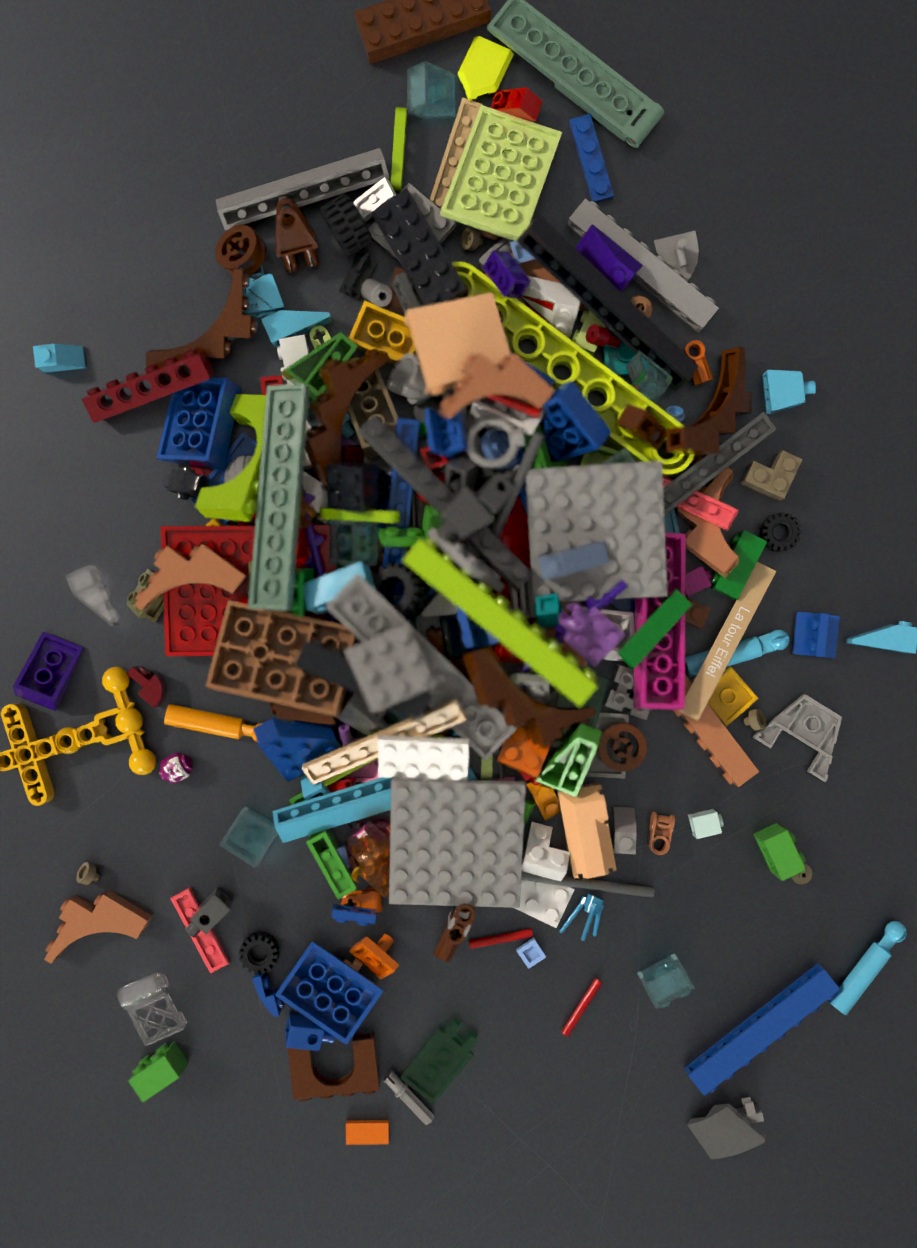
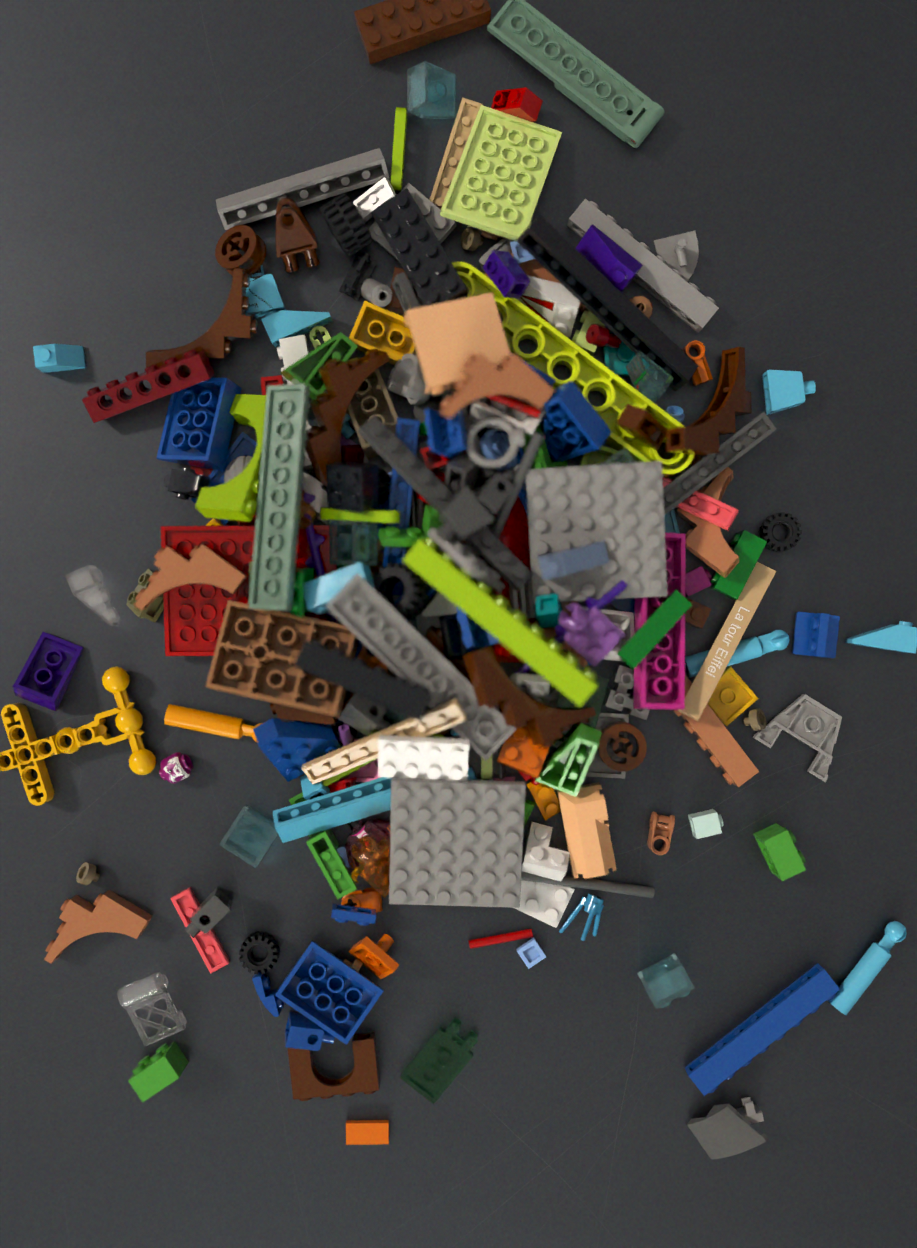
(153, 689): dark red brick -> none
(390, 668): light grey plate -> none
(408, 1097): light grey axle -> none
(455, 932): reddish brown connector -> none
(484, 67): neon yellow tile -> none
(581, 1007): red bar -> none
(591, 158): blue plate -> none
(623, 830): light grey slope -> none
(772, 481): dark tan brick -> none
(803, 877): dark tan tile -> none

